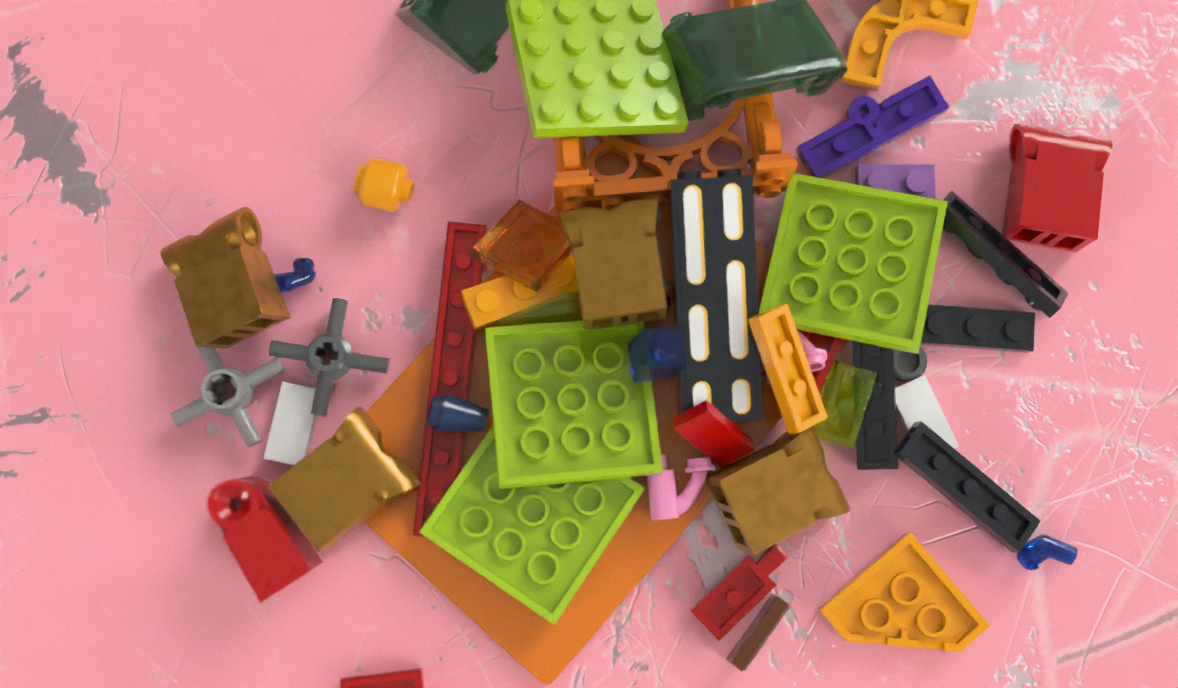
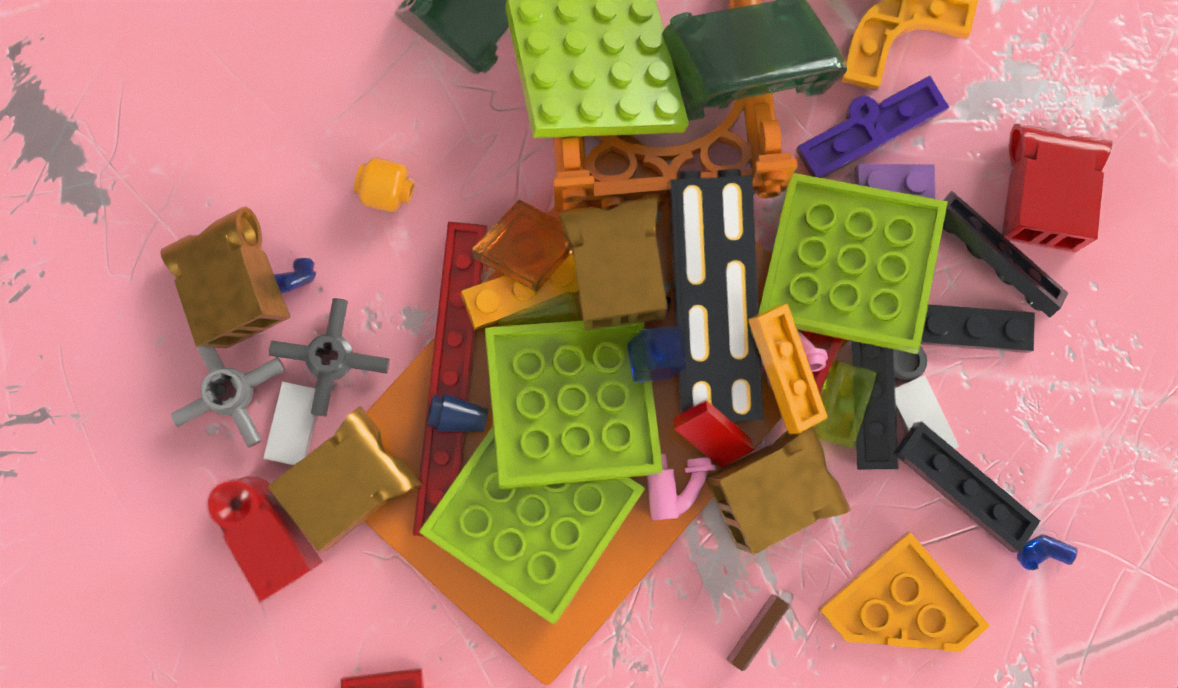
(738, 592): red plate -> none

